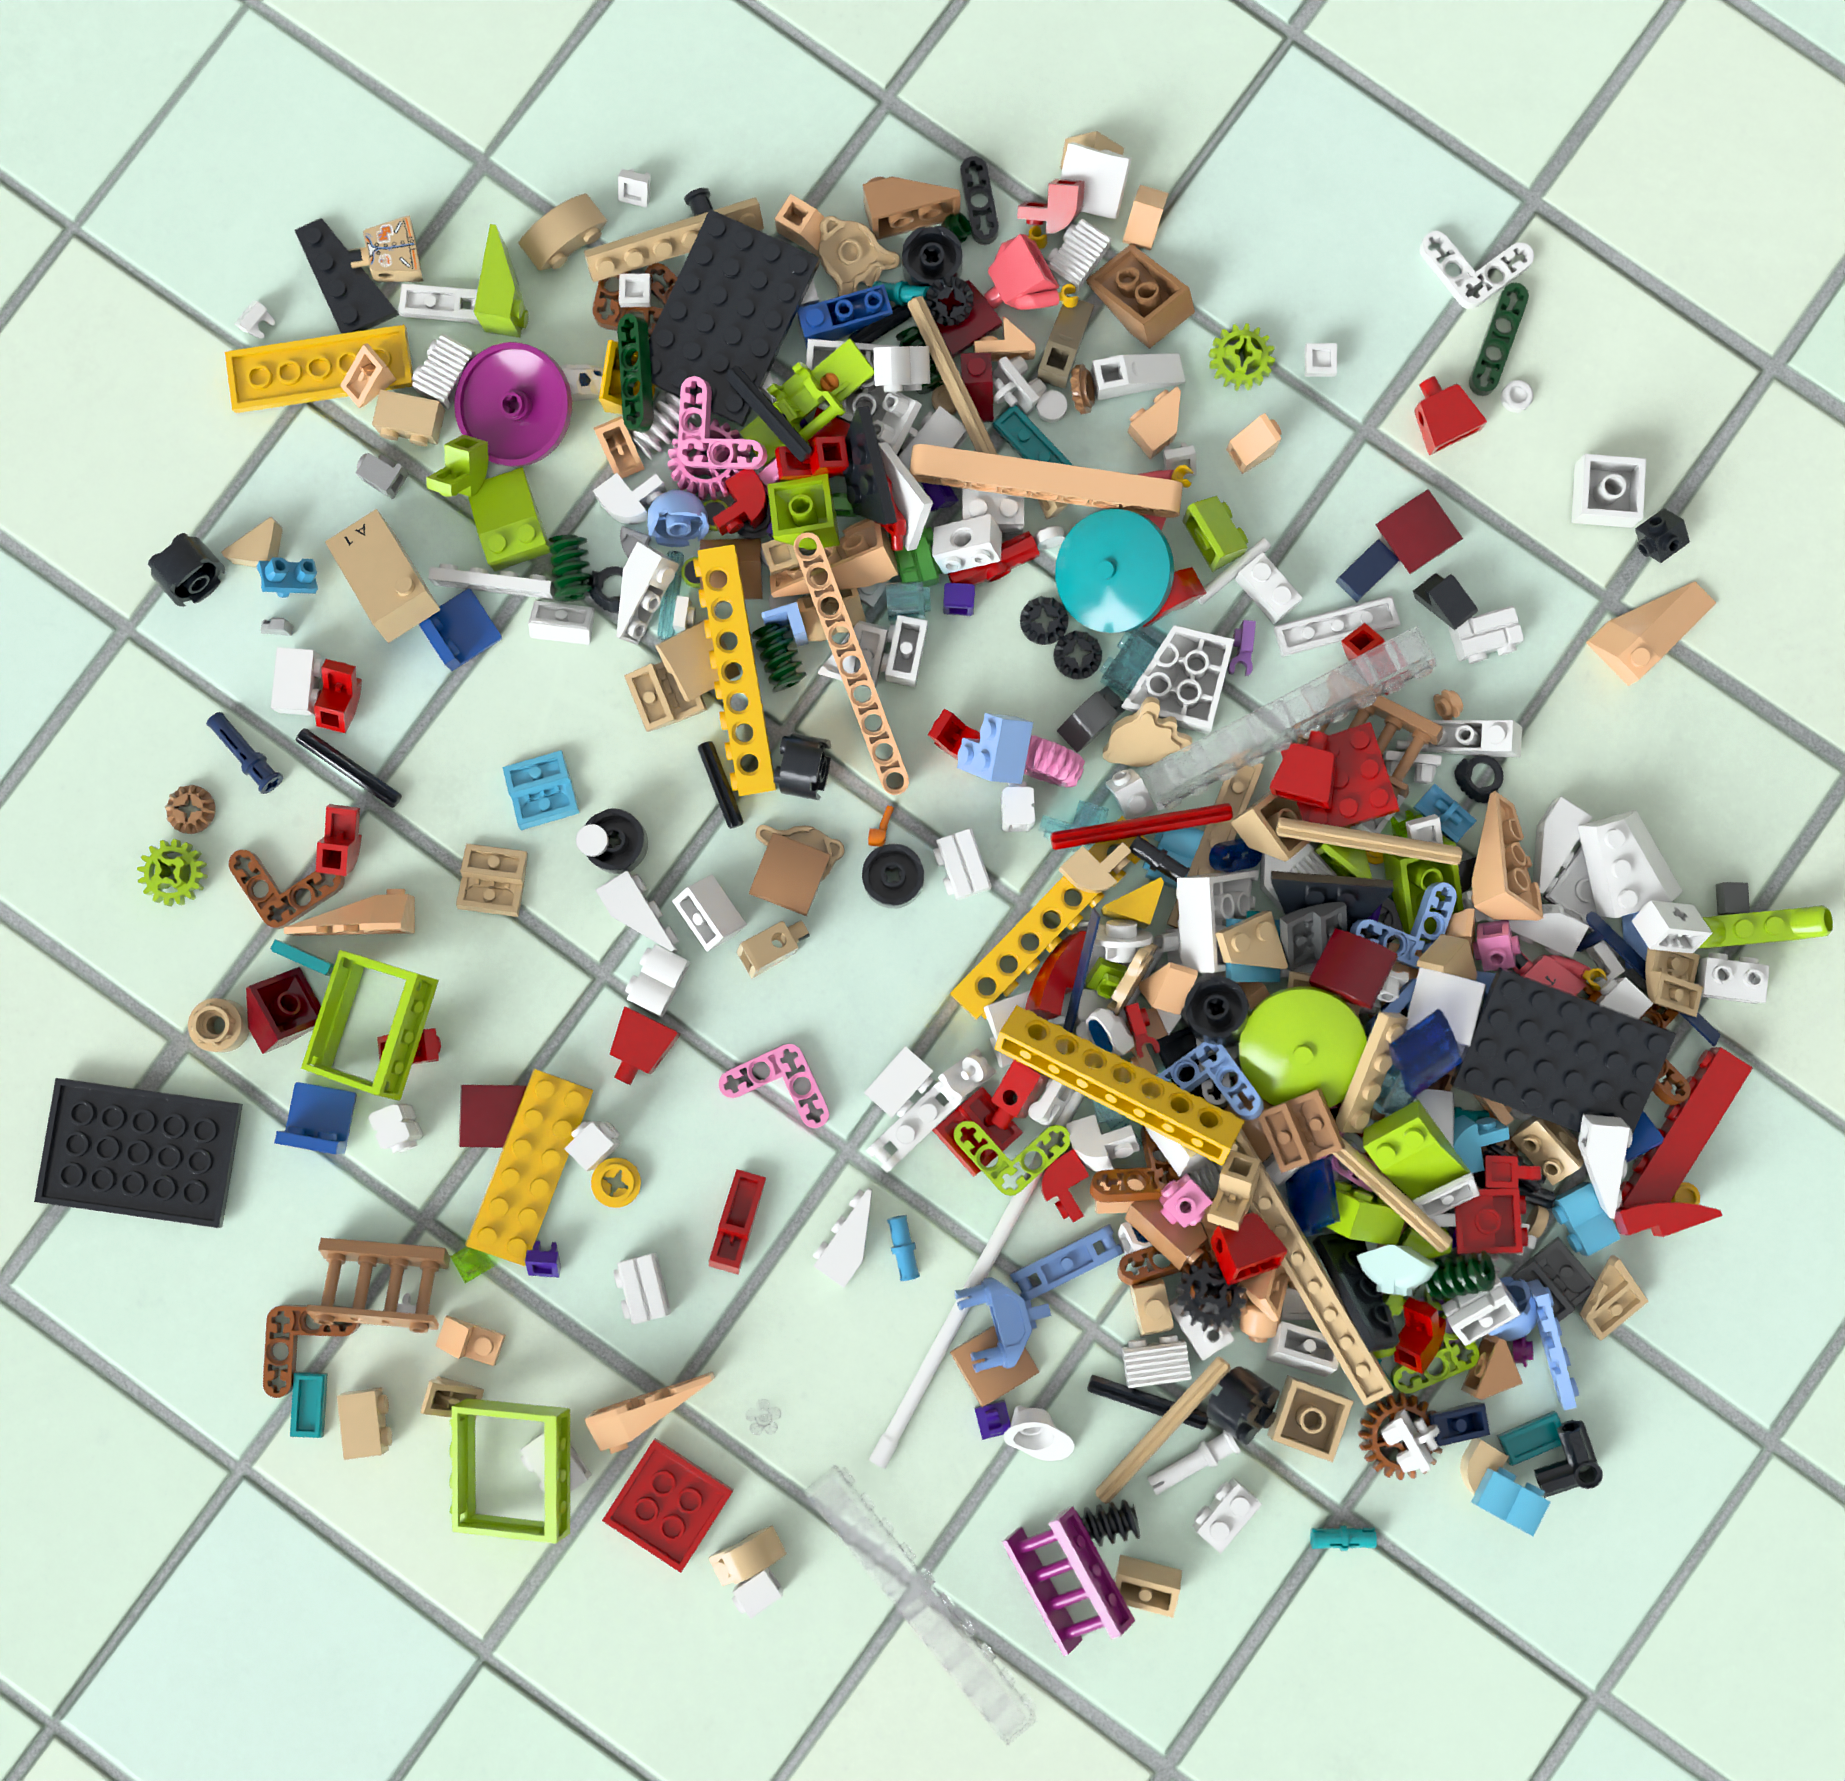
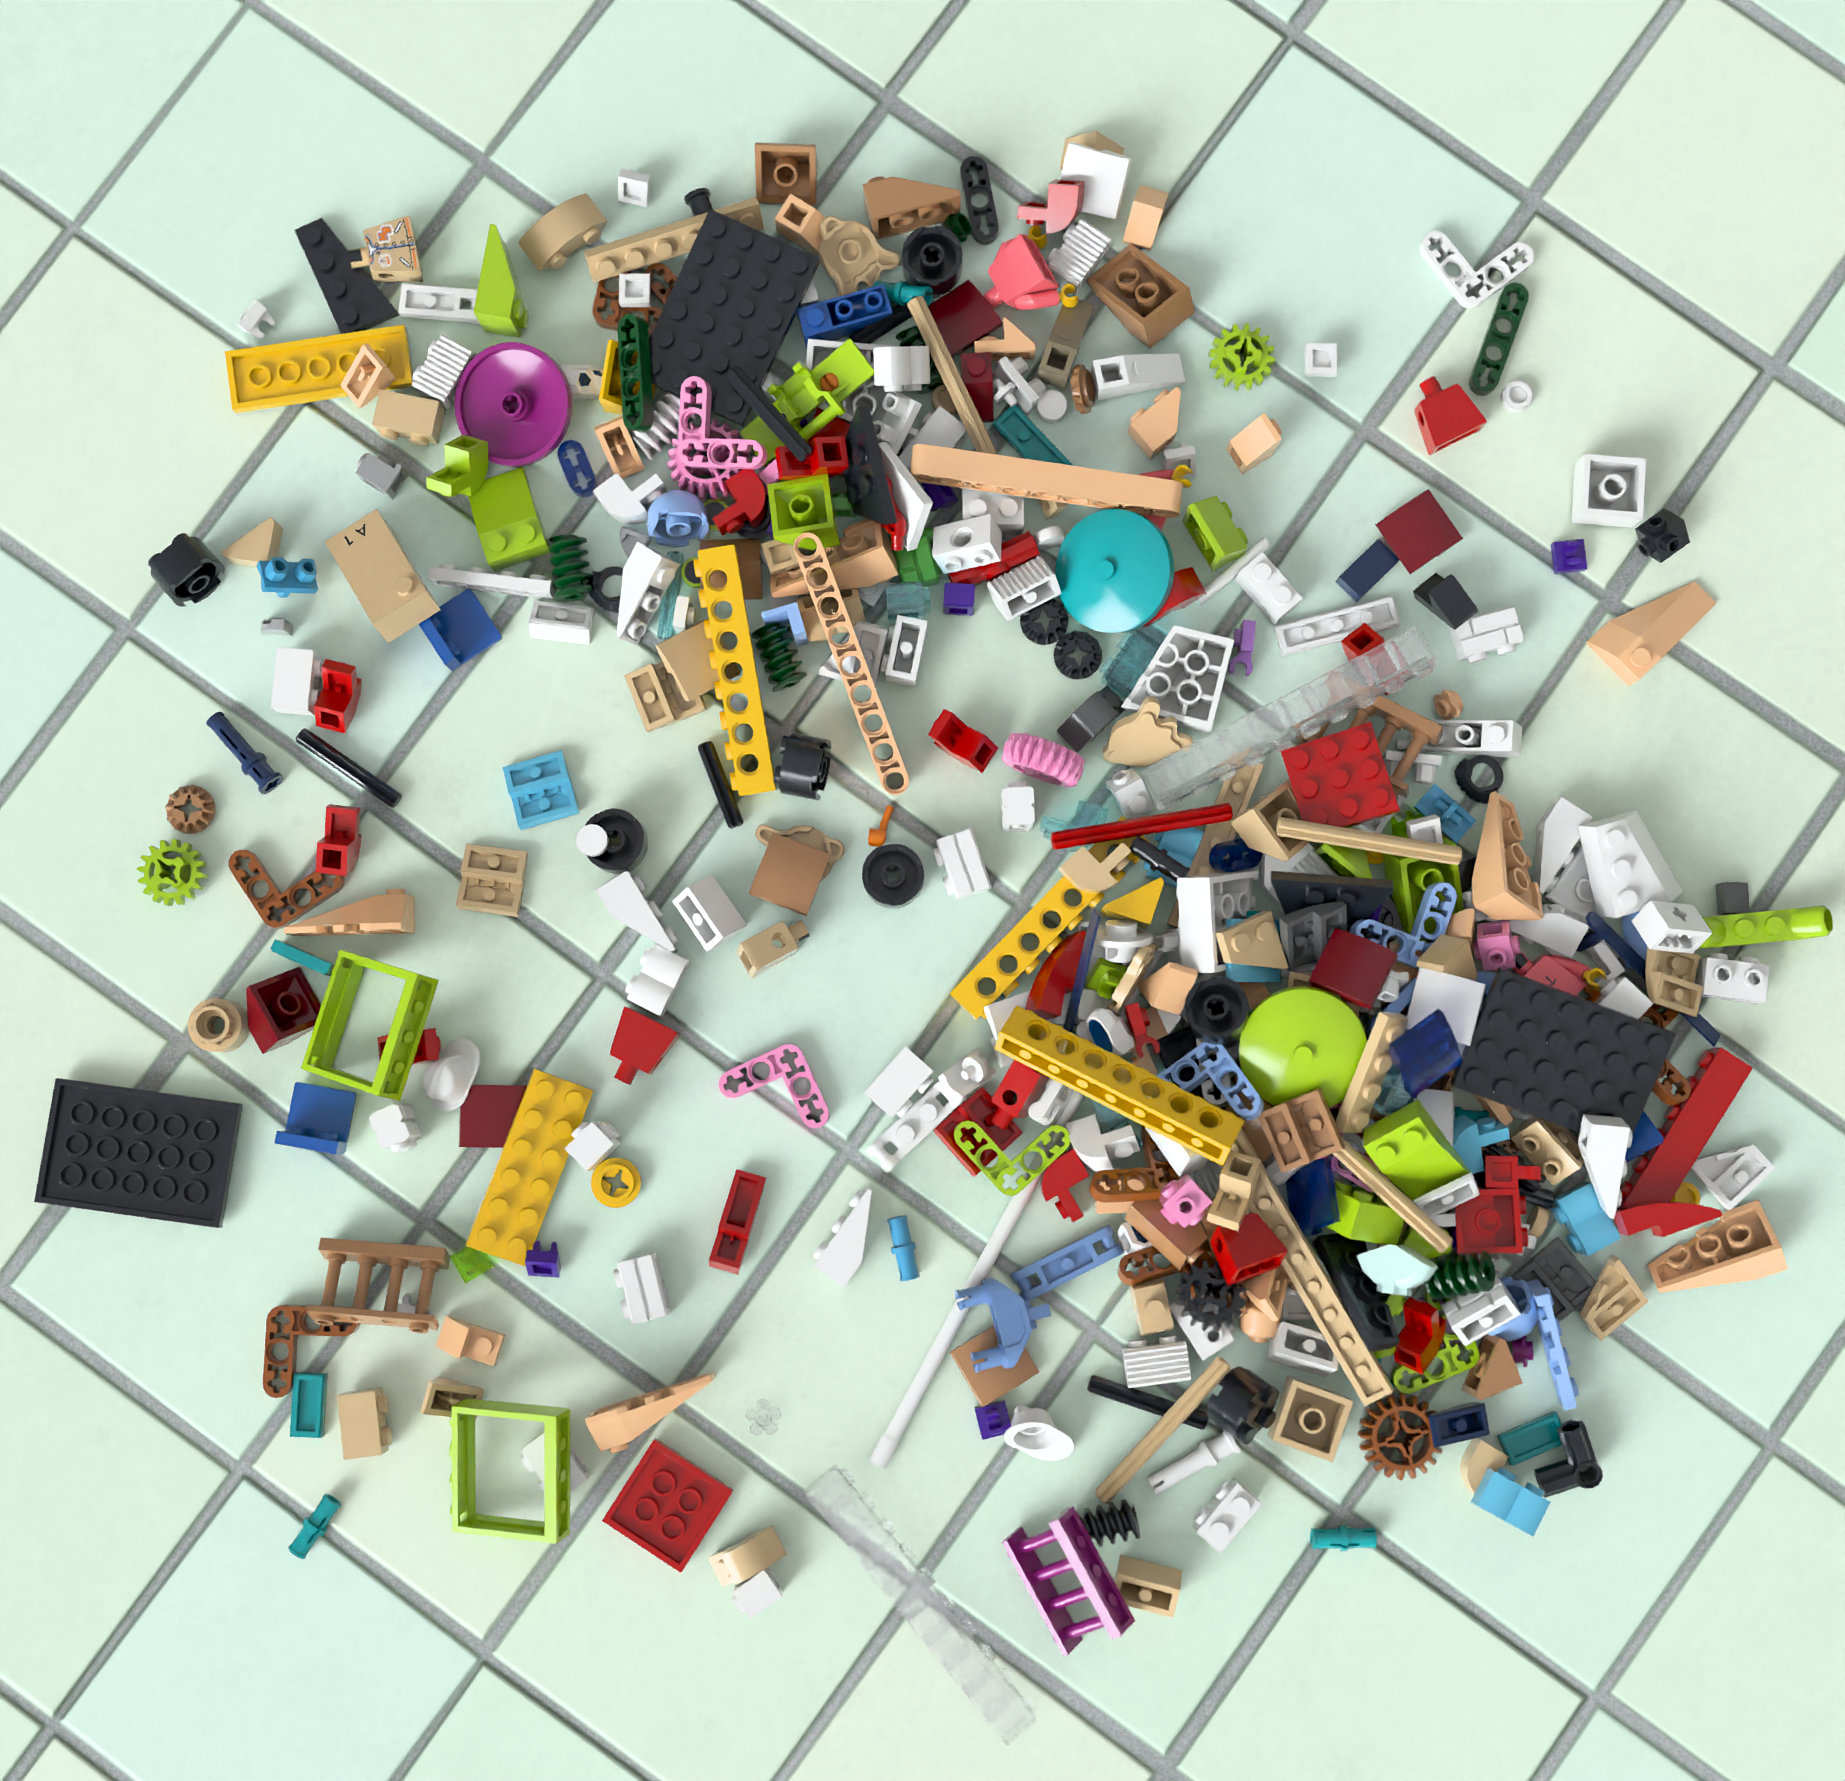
(314, 1526): none -> teal pin
(452, 1075): none -> white piece
(583, 465): none -> clear blue beam
(784, 171): none -> medium nougat slope
(941, 289): black gear -> none
(1000, 751): light blue brick -> none
(1023, 588): none -> white brick
(1307, 773): red torso -> none
(1417, 1454): white hips -> none
(1568, 556): none -> dark purple tile
(1727, 1252): none -> light nougat wedge
(1732, 1173): none -> white wing

